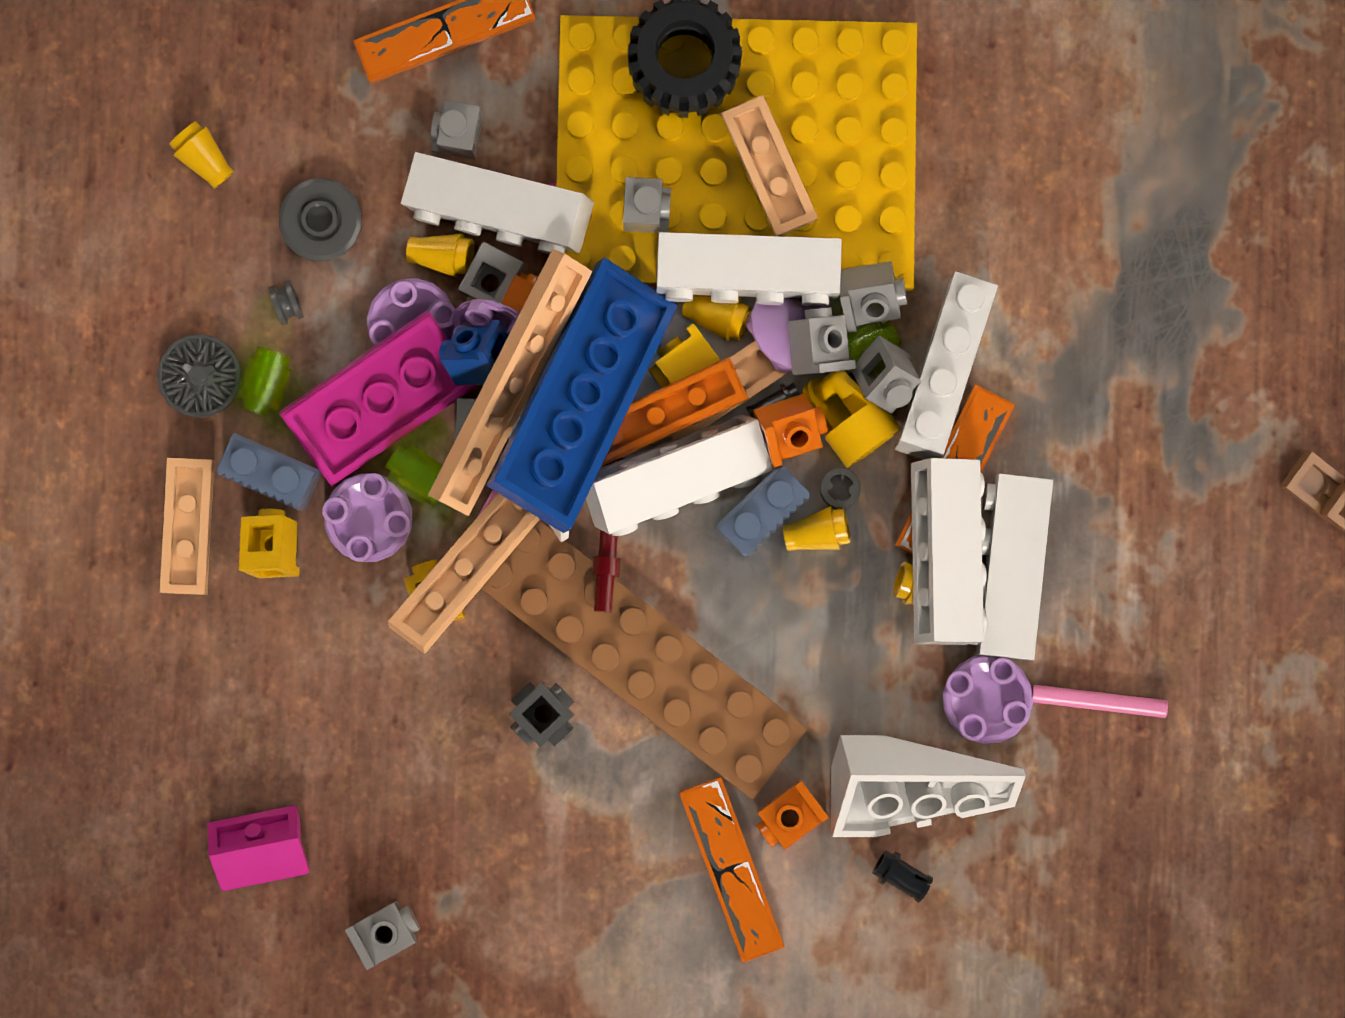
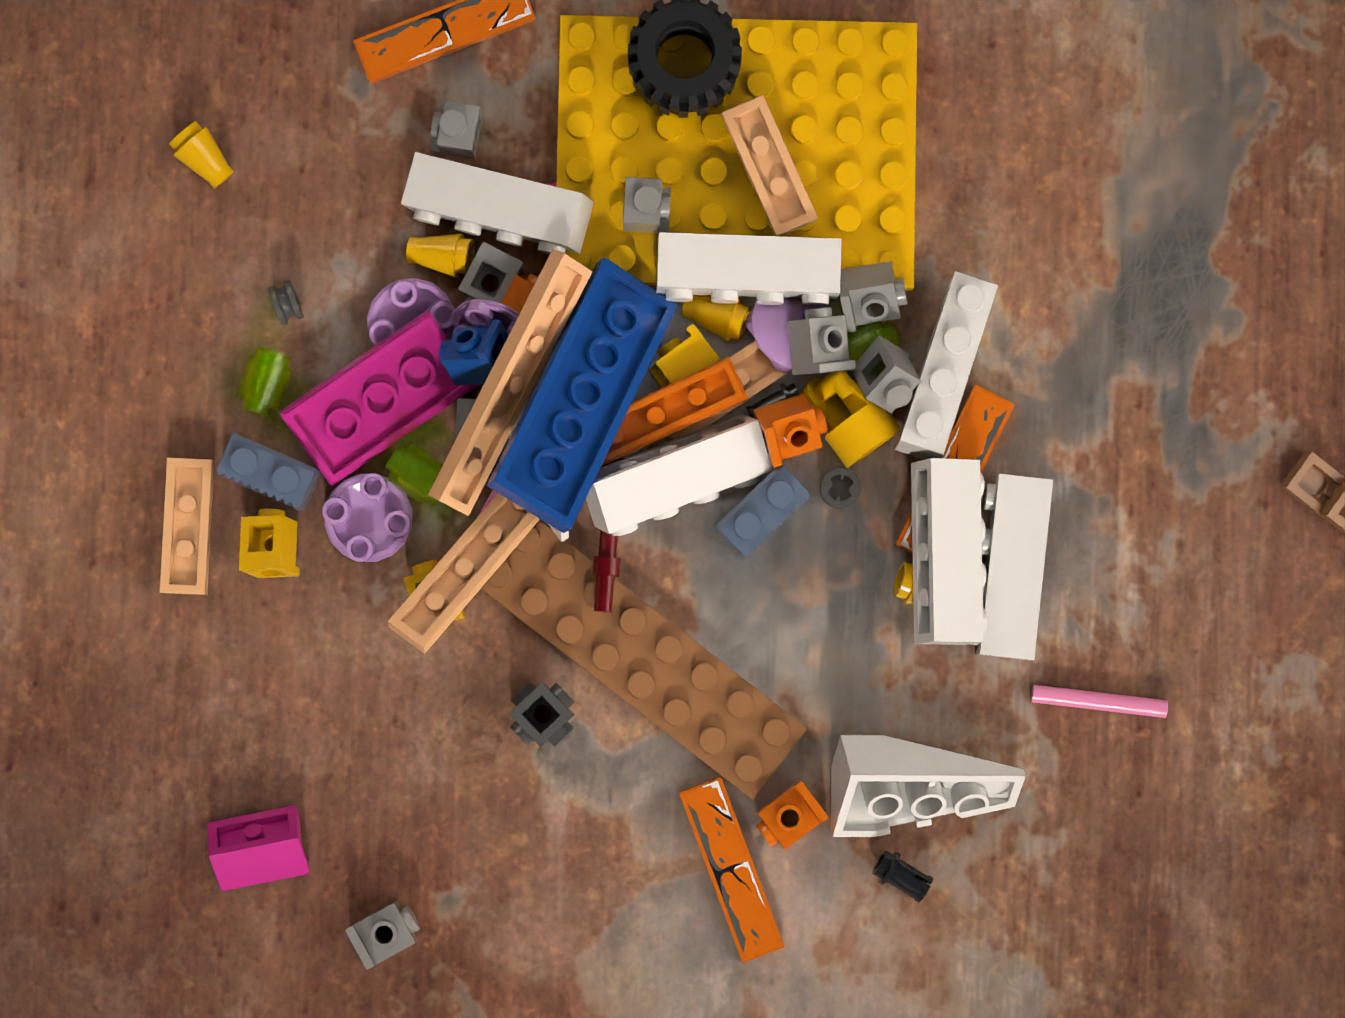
(199, 376): dark grey wheel -> none
(320, 220): dark grey wheel -> none
(819, 531): yellow cone -> none
(987, 699): lavender dish -> none

